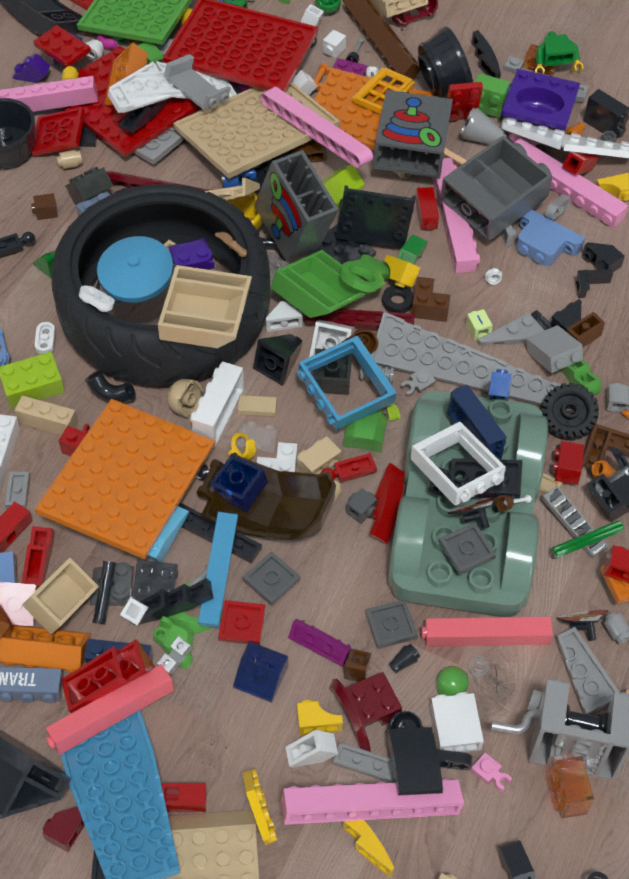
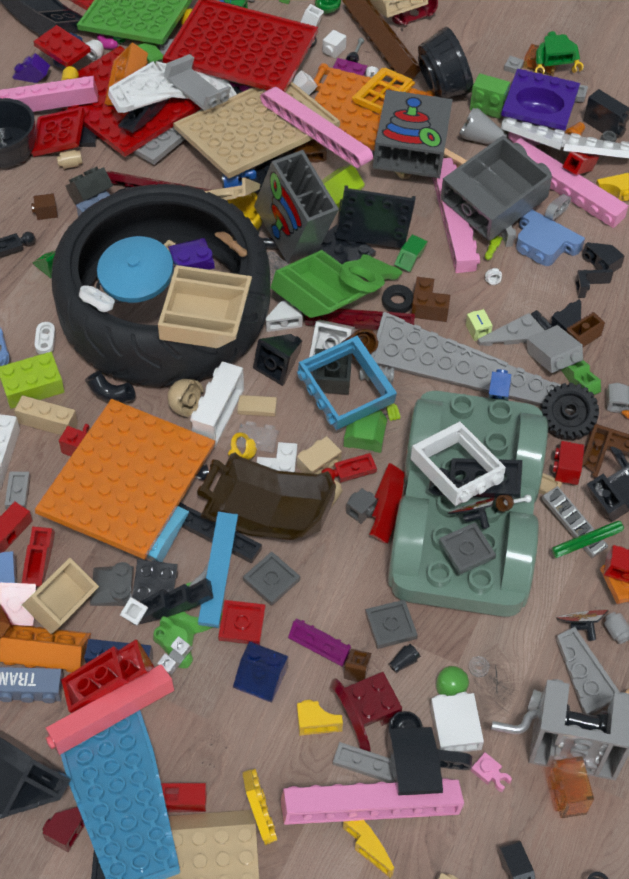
(105, 584): black pin -> none
(239, 482): clear blue slope -> none
(311, 749): white slope -> none
(402, 271): yellow arch -> none
(420, 379): light grey plate -> none
(427, 208): red brick -> none
(465, 98): red plate -> none
(468, 410): dark blue piece -> none
(487, 60): black slope -> none
(487, 631): coral brick -> none
(494, 243): none -> lime piece
(602, 467): orange cone -> none

